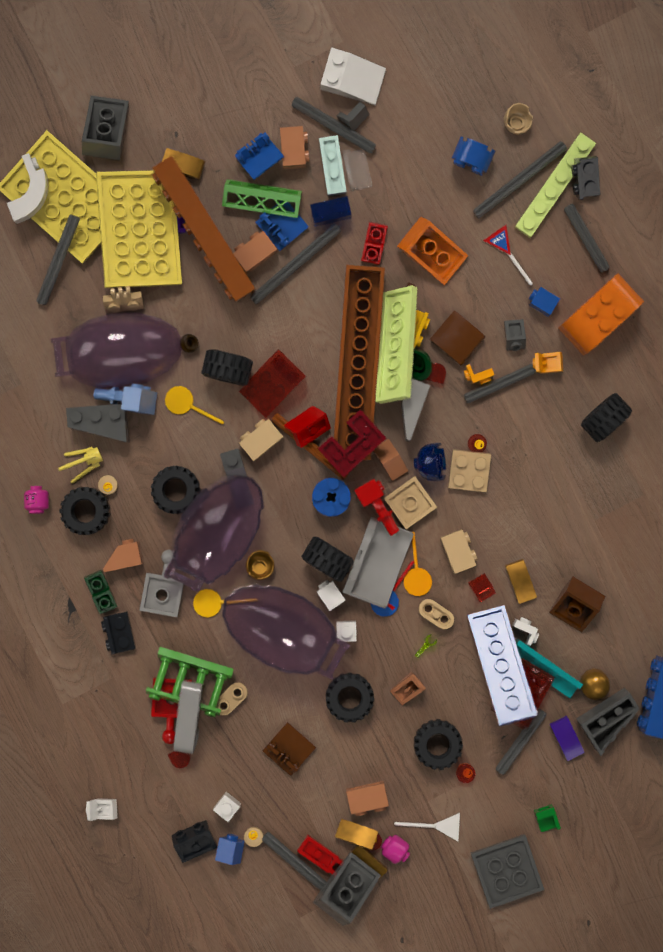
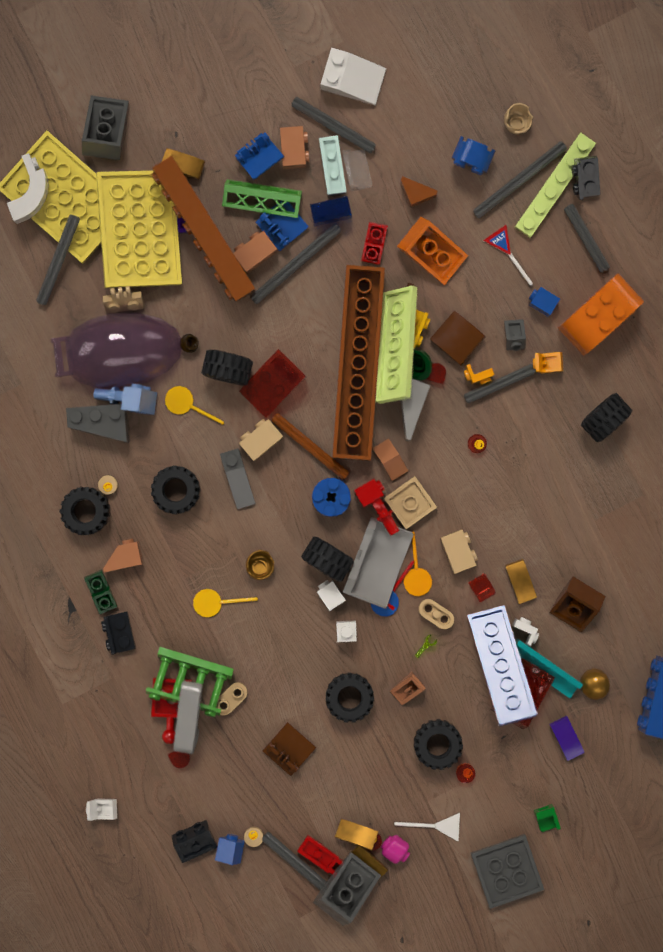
(36, 500): dark pink head -> none
(91, 457): light yellow plant -> none
(154, 583): light grey plate -> none
(215, 530): windscreen -> none
(227, 806): white brick -> none
(282, 630): windscreen -> none
(308, 425): red panel -> none
(355, 117): dark grey tile -> none
(367, 798): nougat brick -> none
(369, 439): dark red plate -> none
(416, 192): none -> dark orange slope
(431, 462): clear blue cylinder -> none
(469, 470): tan plate -> none
(520, 742): dark grey axle -> none
(608, 718): dark grey wedge -> none

